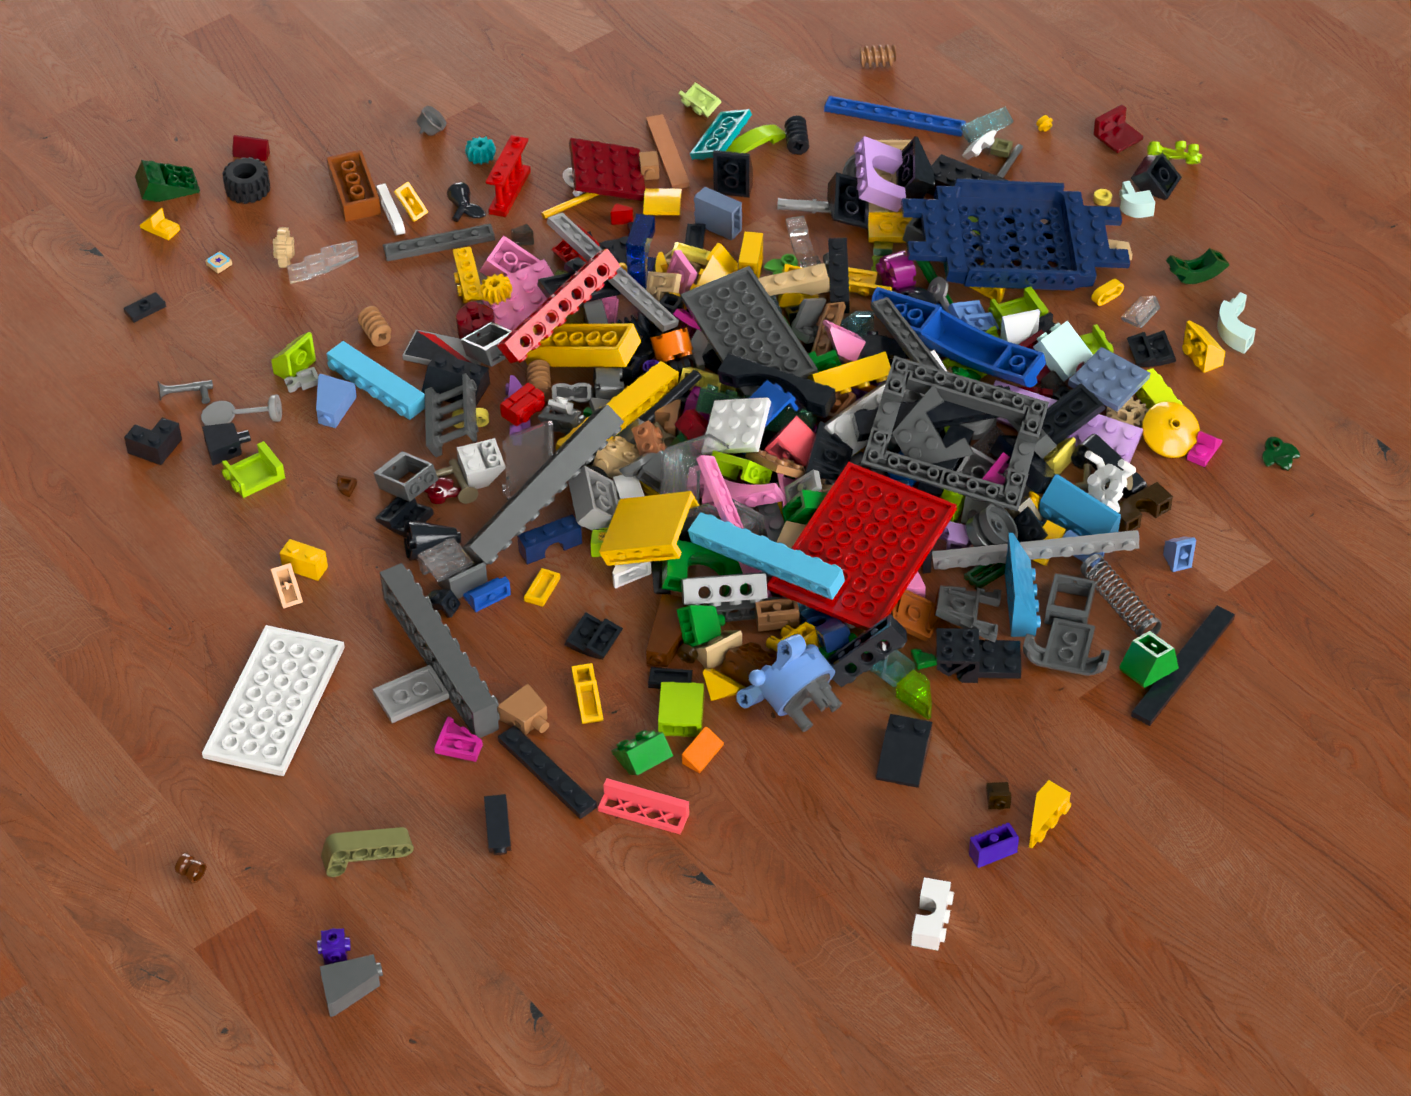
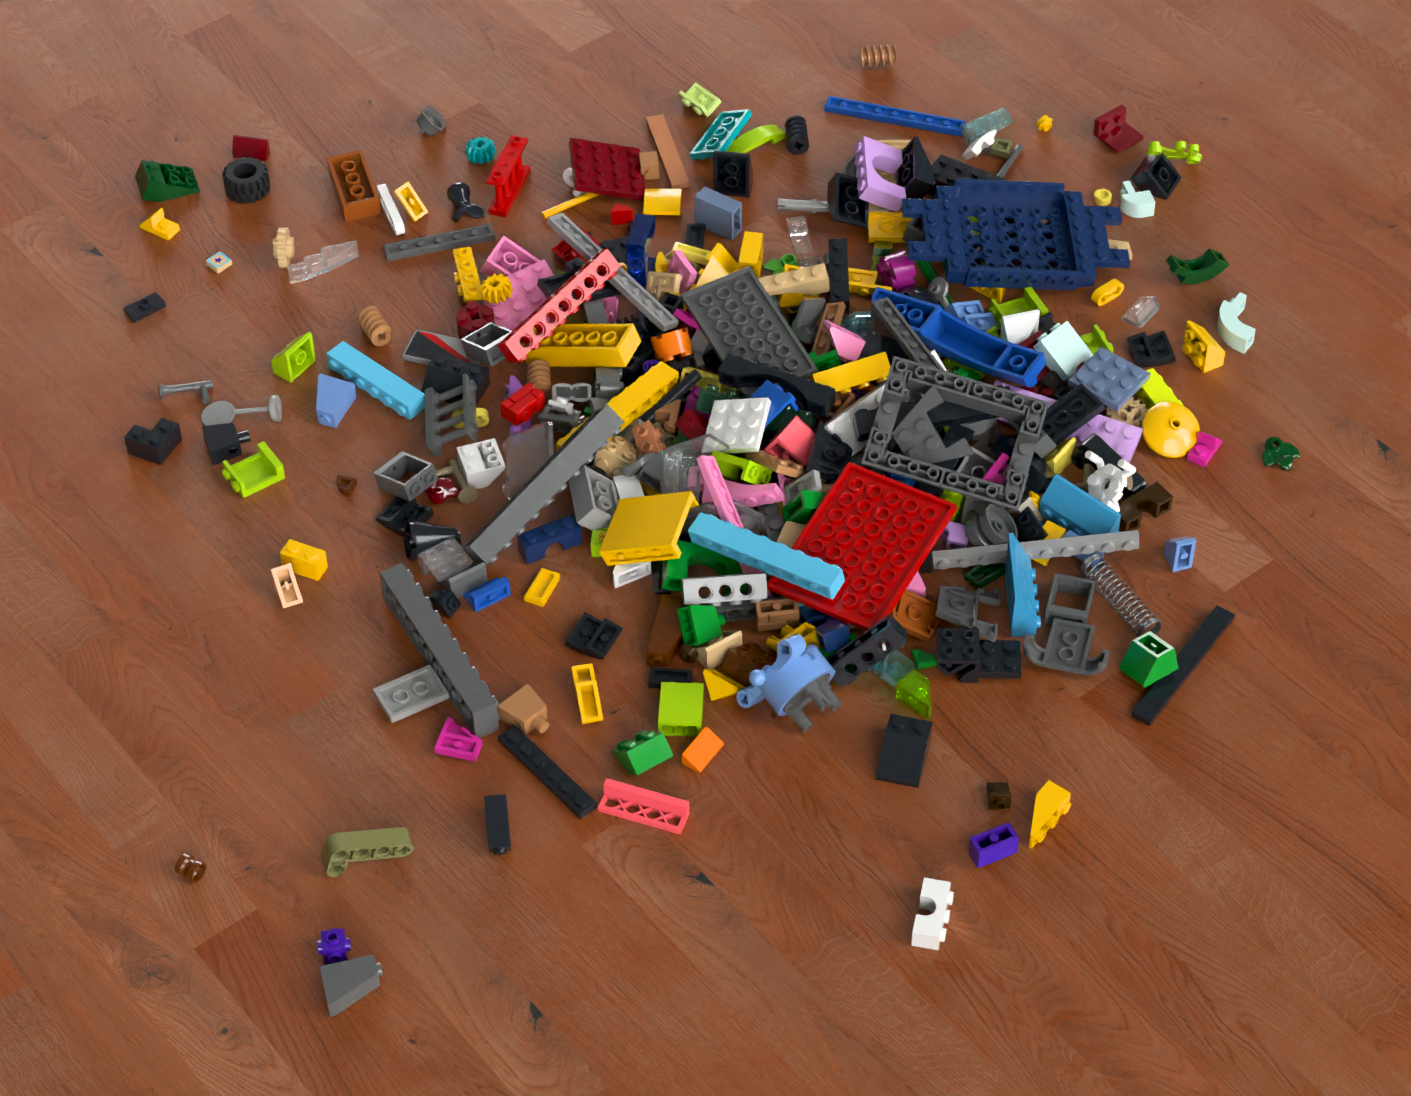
(273, 700): white plate -> none
(305, 379): light grey plate -> none
(522, 235): clear smoke slope -> none

